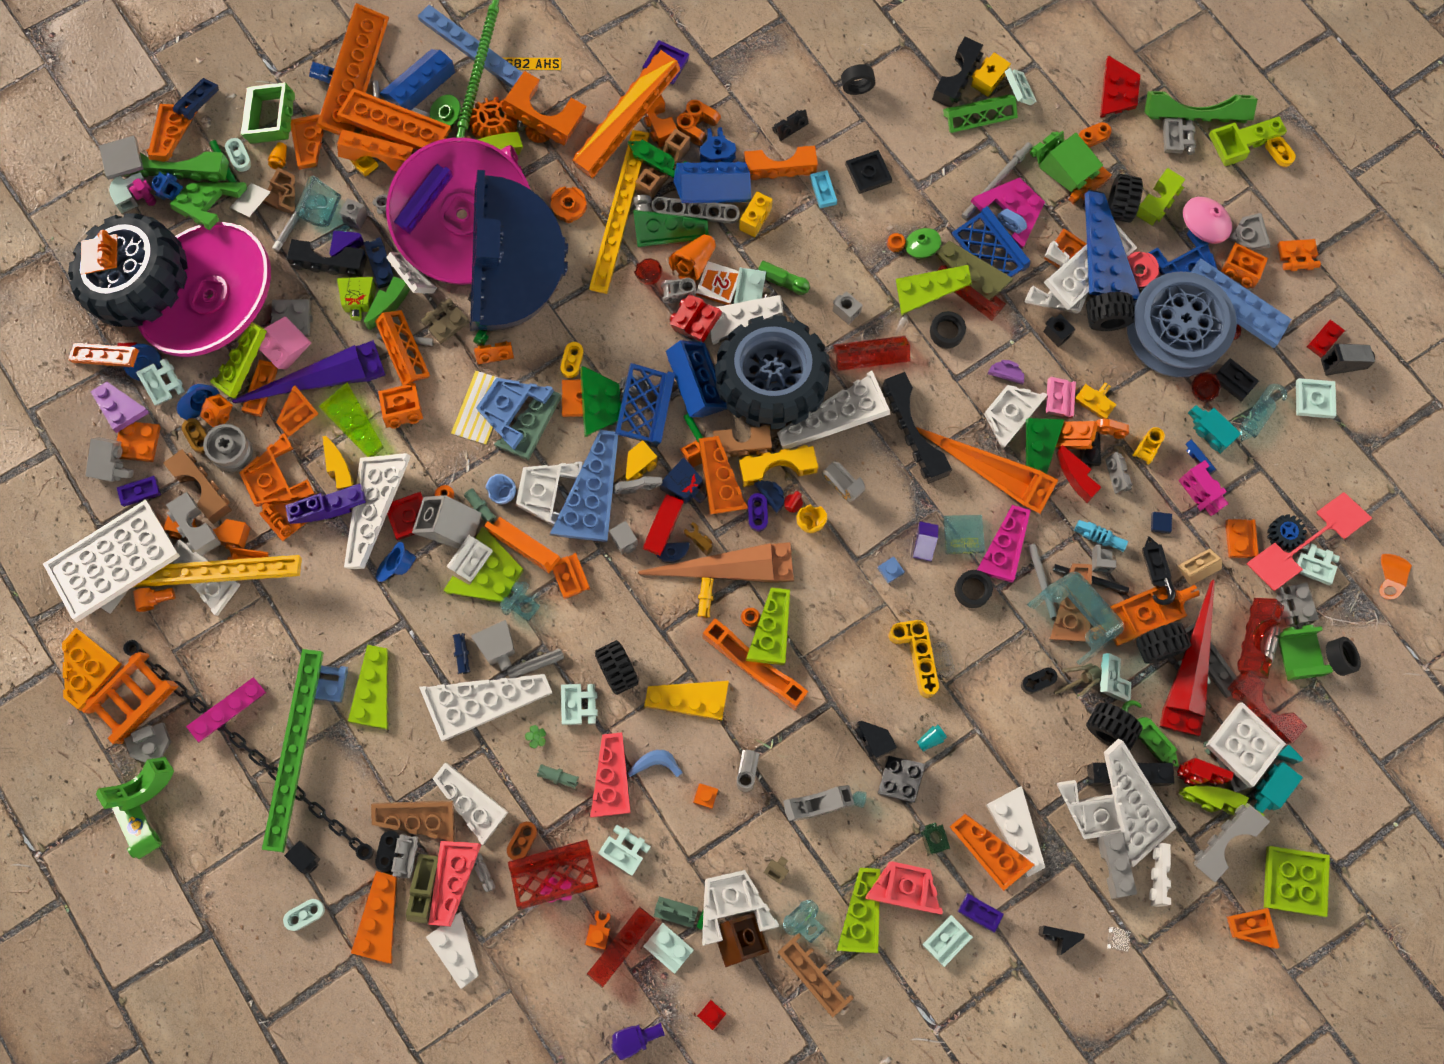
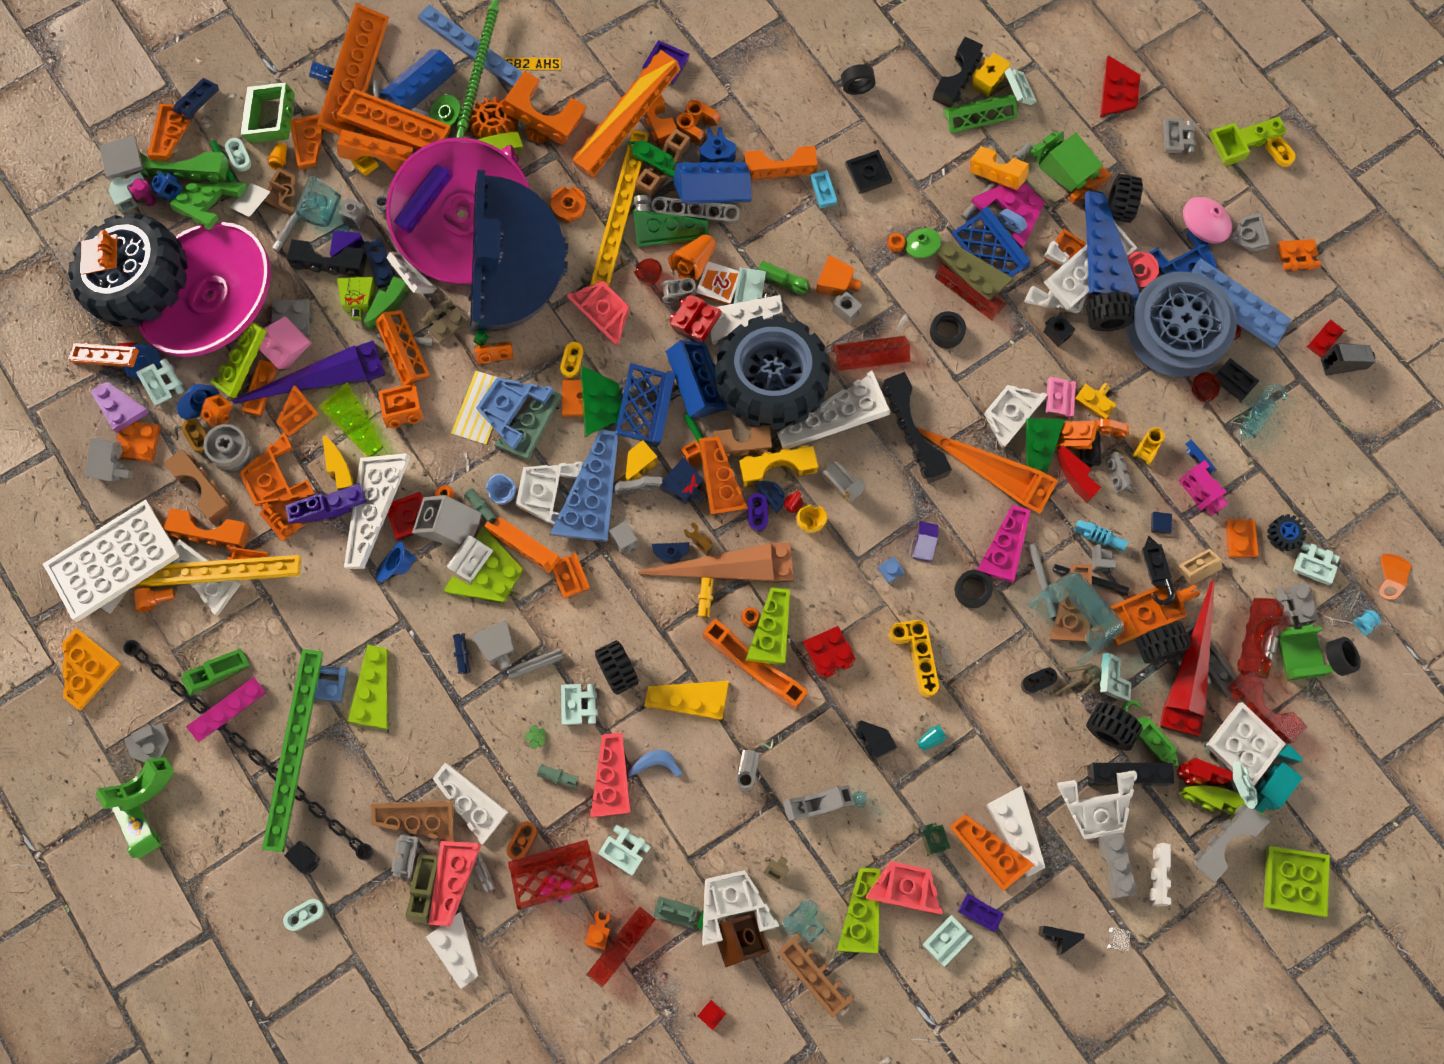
(138, 491): dark purple plate -> none
(148, 703): orange fence -> none
(183, 511): light grey arch -> none
(214, 671): none -> bright green slope
(375, 930): orange wing -> none
(386, 851): black plate -> none
(474, 703): white wing -> none
(518, 596): clear light blue bracket -> none
(603, 308): none -> coral wing
(633, 1039): dark purple piece -> none
(663, 525): red slope -> none
(668, 948): light aqua plate -> none
(705, 796): orange plate -> none
(755, 214): yellow brick -> none
(794, 123): black hinge -> none
(829, 652): none -> red plate
(837, 278): none -> orange torso
(901, 779): hinge -> none
(927, 287): lime wing -> none
(963, 534): clear light blue tile -> none
(1007, 370): medium lavender plate -> none
(1010, 174): none -> light orange arch
(1095, 134): orange plate -> none
(1137, 805): white wing -> none
(1167, 186): lime arch -> none
(1214, 428): teal hinge -> none
(1235, 108): bright green arch -> none
(1244, 266): orange plate -> none
(1246, 790): none -> light aqua plate
(1254, 928): orange wing -> none
(1278, 567): coral hinge -> none
(1315, 398): light aqua plate -> none
(1367, 622): none -> medium azure brick

